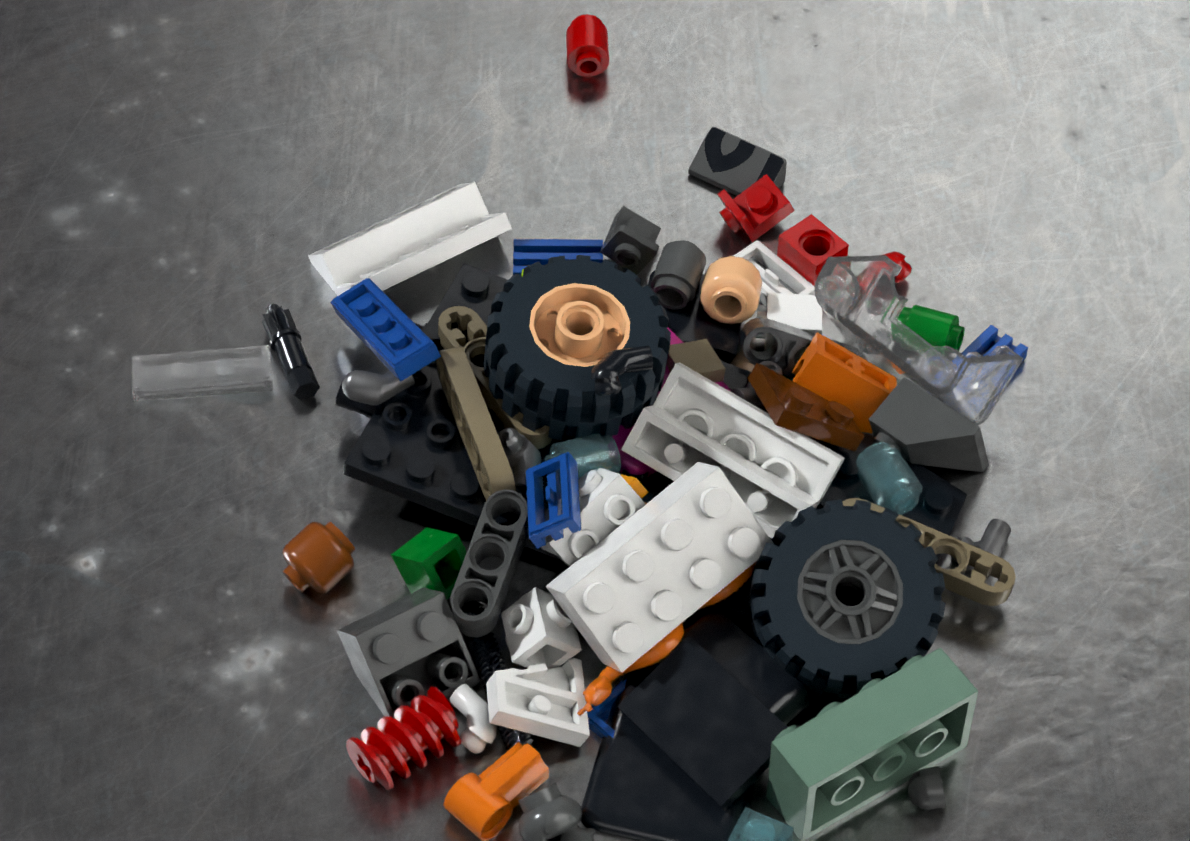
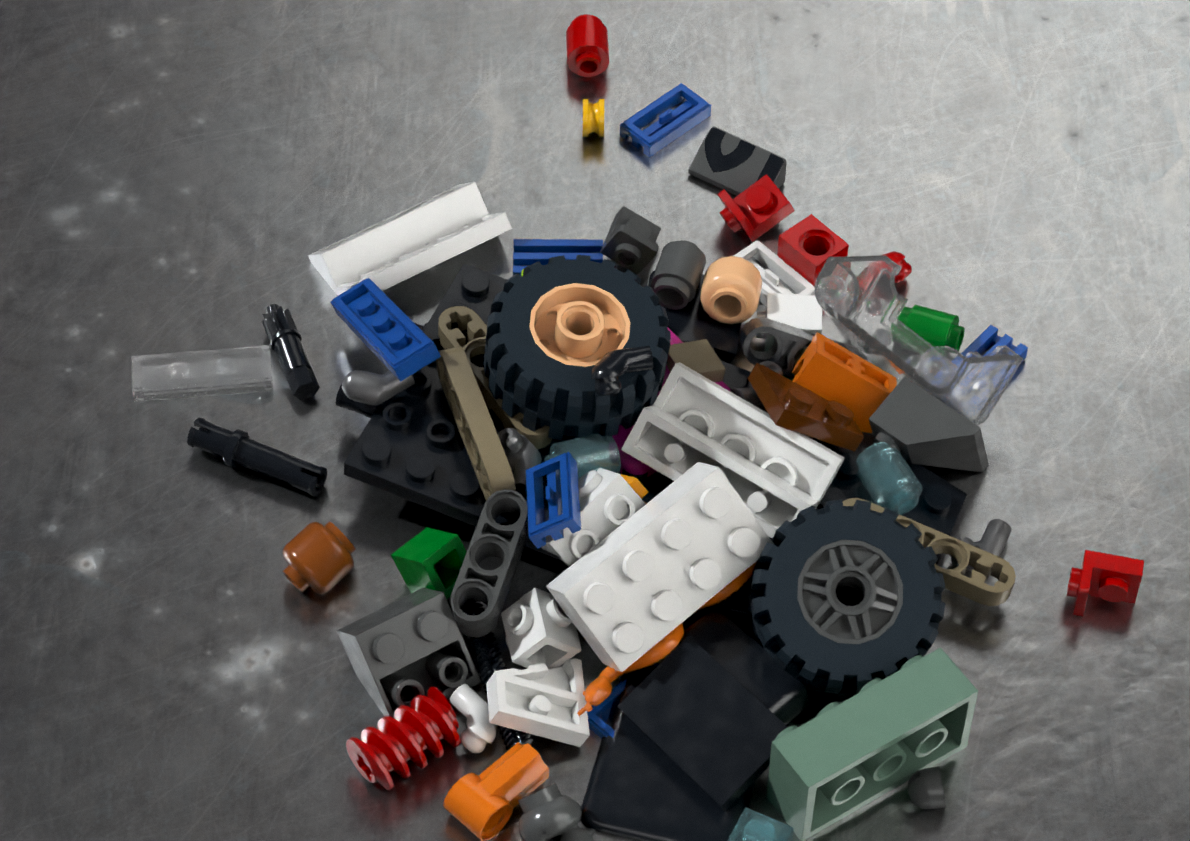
(238, 449): none -> black pin
(593, 117): none -> yellow bush
(671, 122): none -> blue tile
(1106, 577): none -> red bracket

